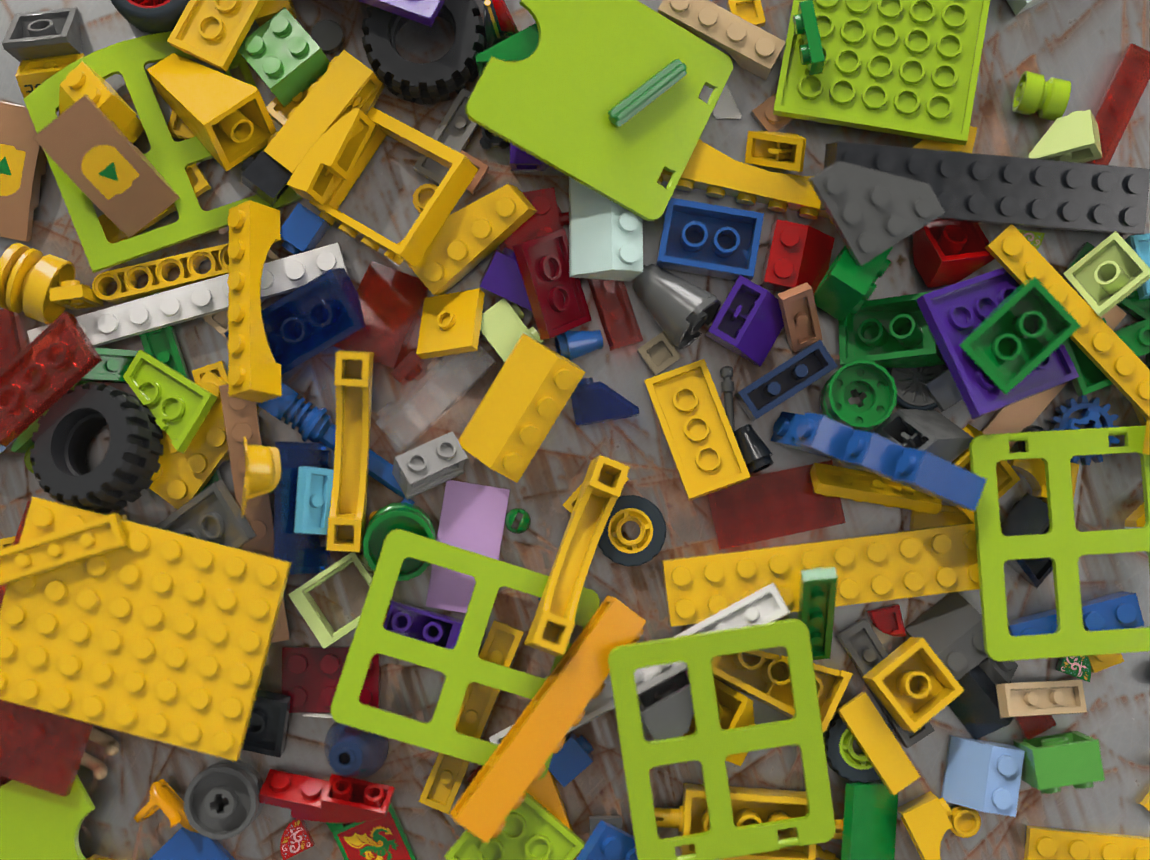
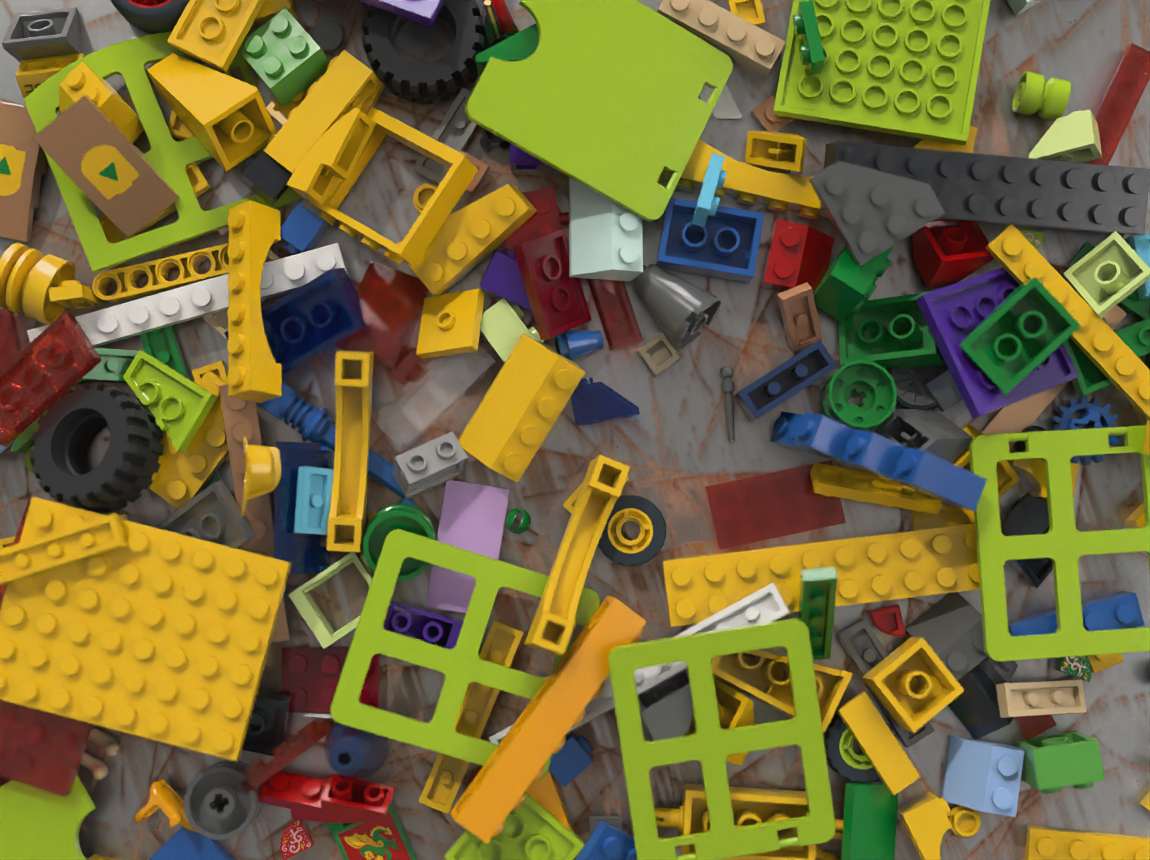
(285, 754): none -> clear red plate
(647, 92): green axle -> none
(696, 429): yellow plate -> none
(713, 180): none -> medium azure plate
(747, 321): dark purple slope -> none
(753, 449): black cone -> none

